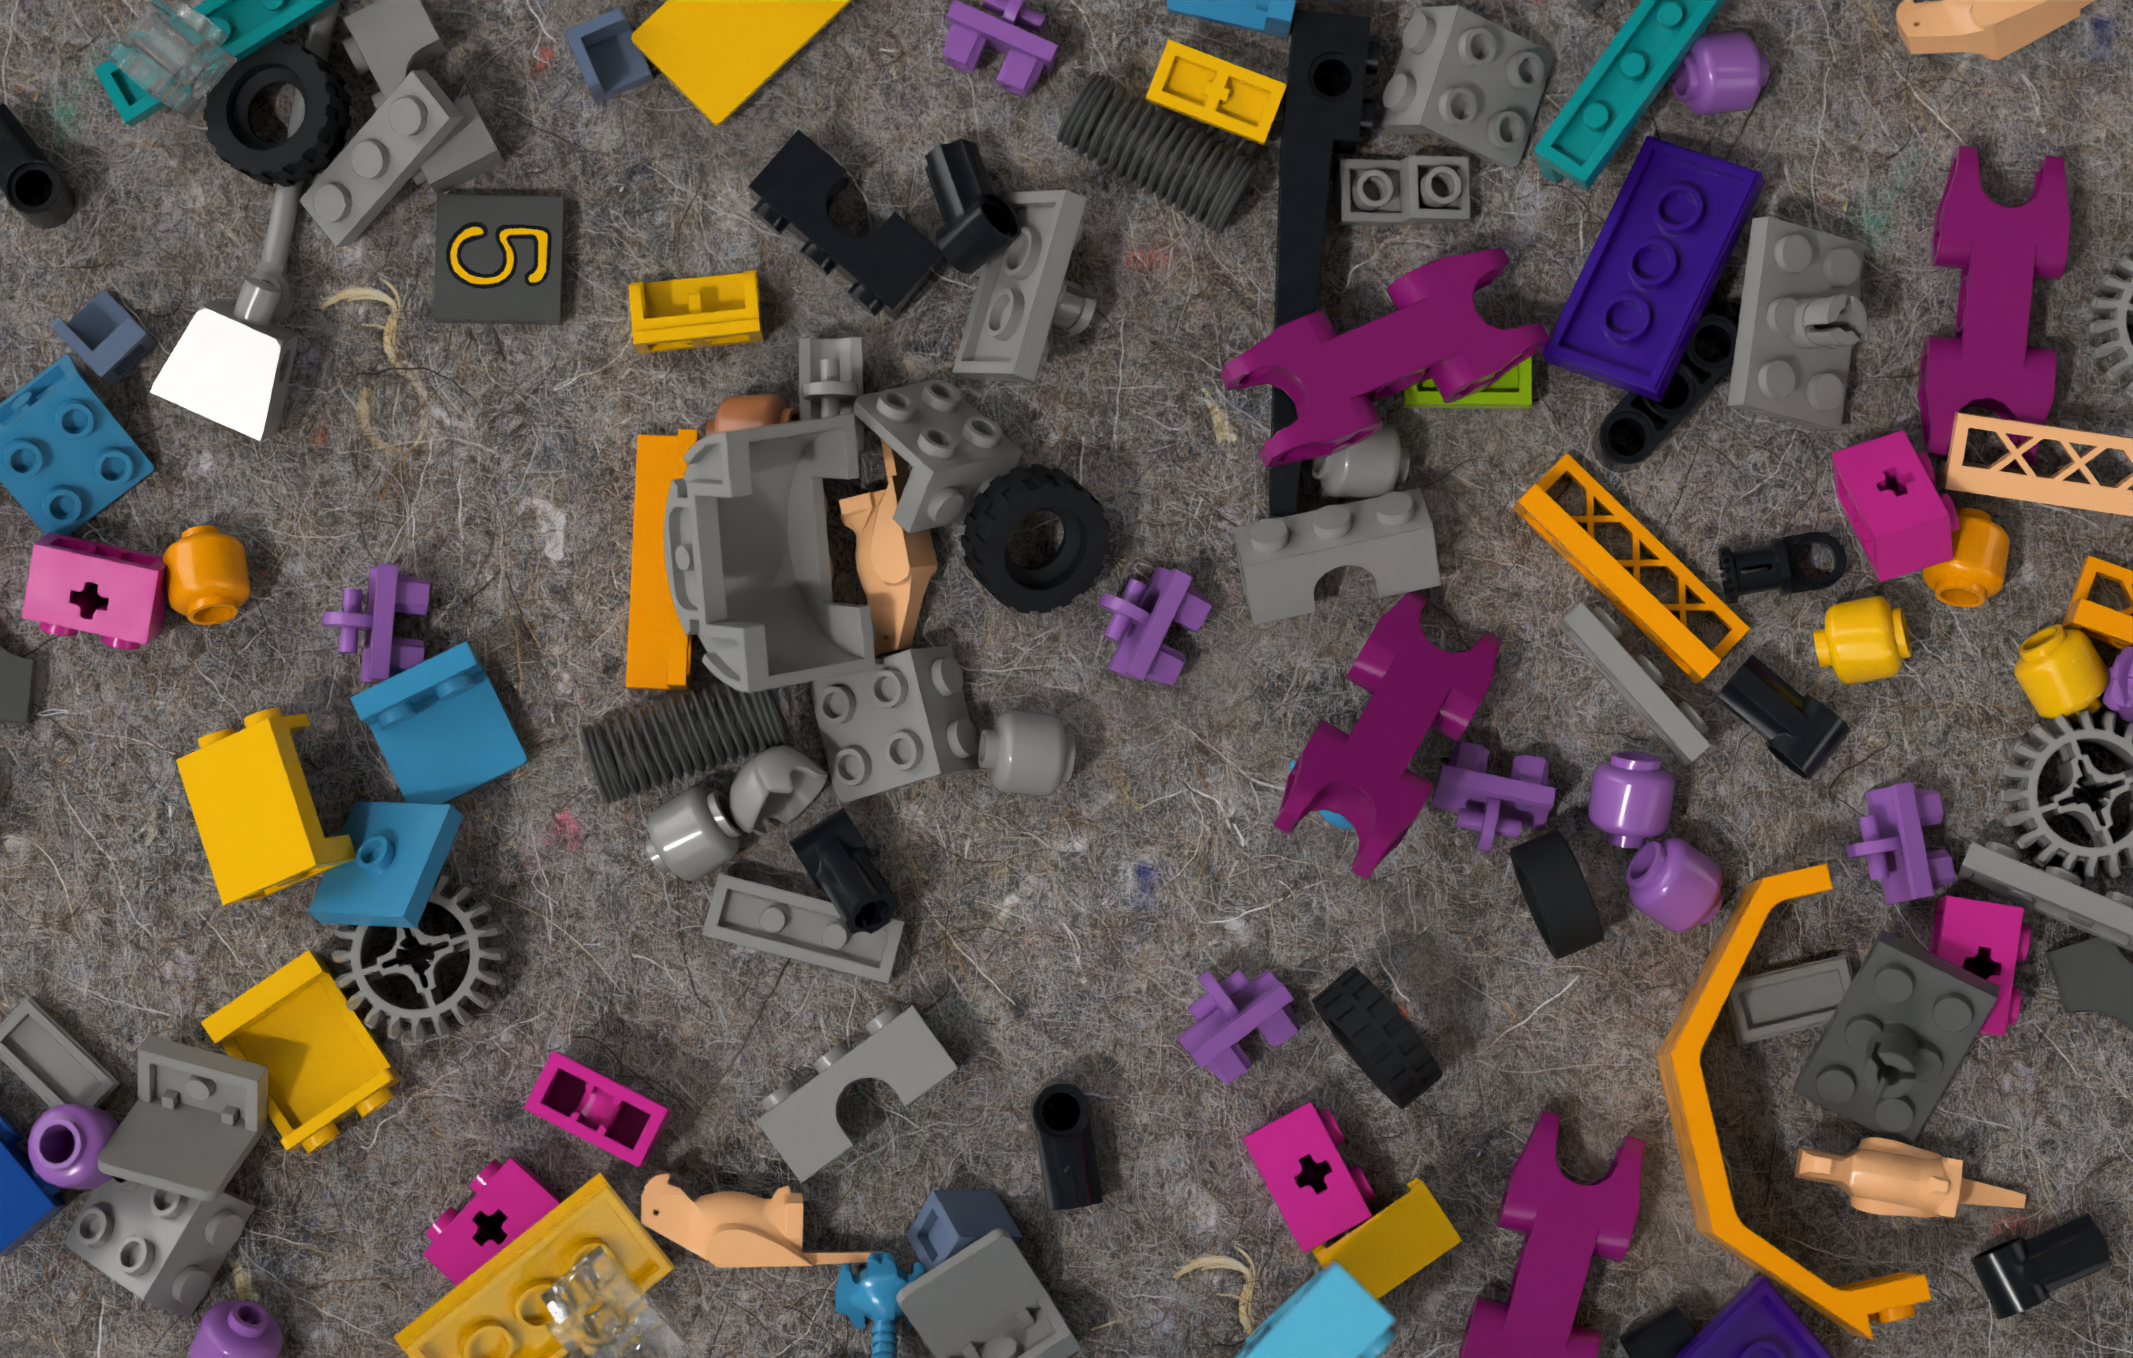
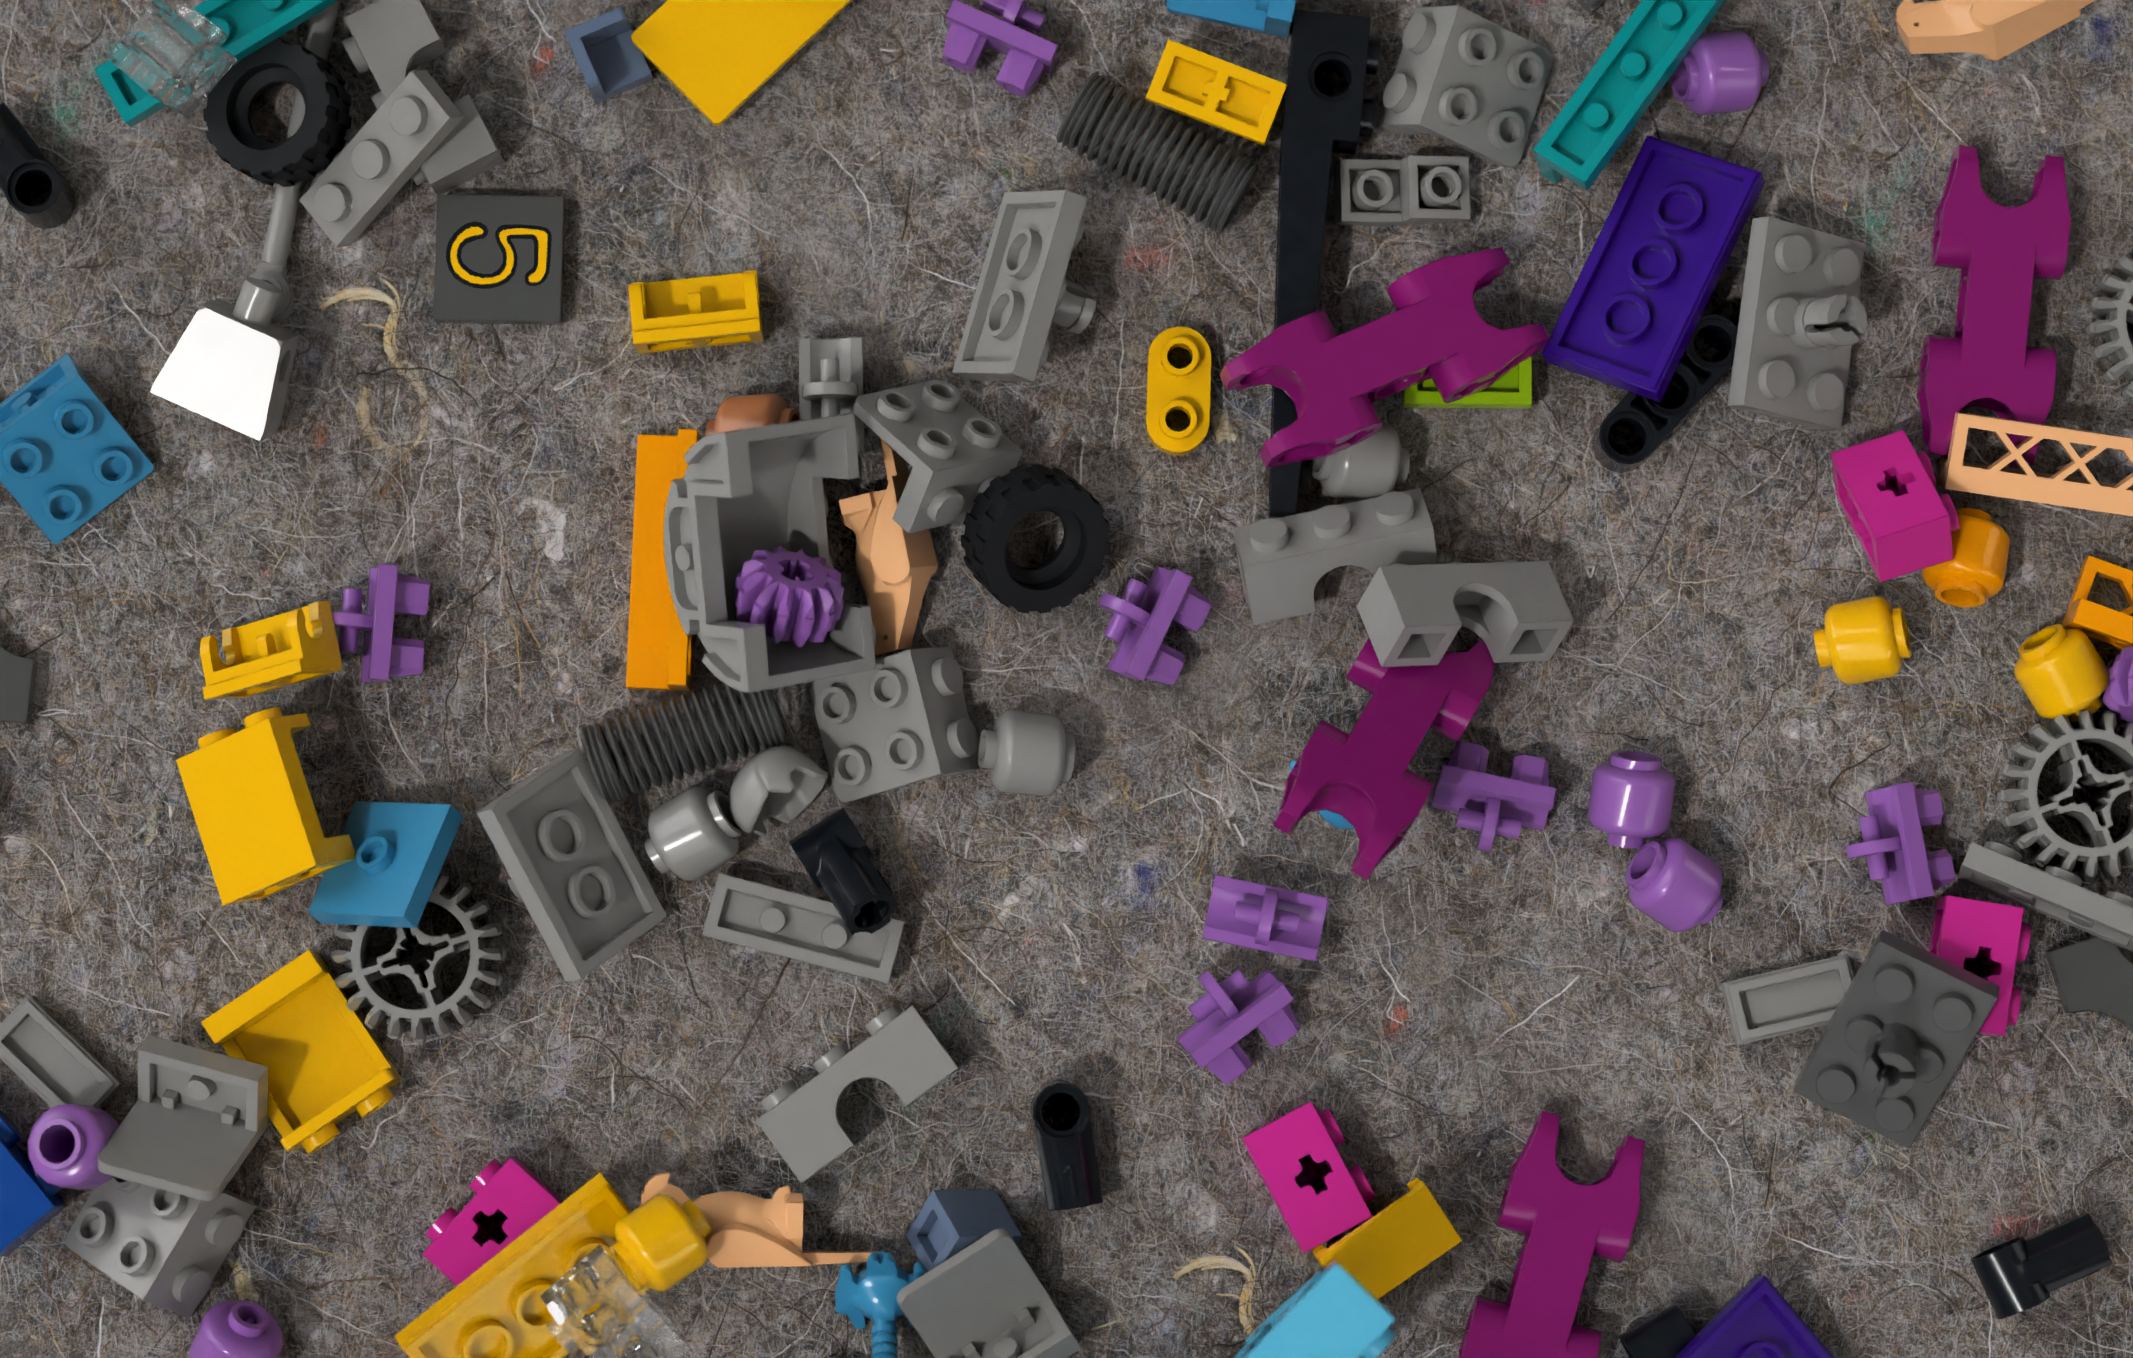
(106, 337): sand blue panel -> none
(129, 578): dark pink brick -> none
(206, 575): light orange head -> none
(271, 653): none -> yellow hinge
(441, 727): dark azure bracket -> none
(571, 865): none -> light grey plate
(598, 1109): dark pink brick -> none
(661, 1243): none -> yellow head
(789, 595): none -> medium lavender gear
(882, 266): black arch -> none
(973, 216): black piece -> none
(1178, 389): none -> yellow plate
(1265, 918): none -> medium lavender hips
(1377, 1037): black tyre -> none
(1421, 607): none -> light grey arch
(1557, 894): black tyre -> none
(1616, 583): light orange fence -> none
(1636, 682): light grey plate -> none
(1678, 1060): light orange panel -> none
(1782, 566): black connector -> none
(1795, 727): black piece -> none
(1901, 1180): light nougat animal -> none

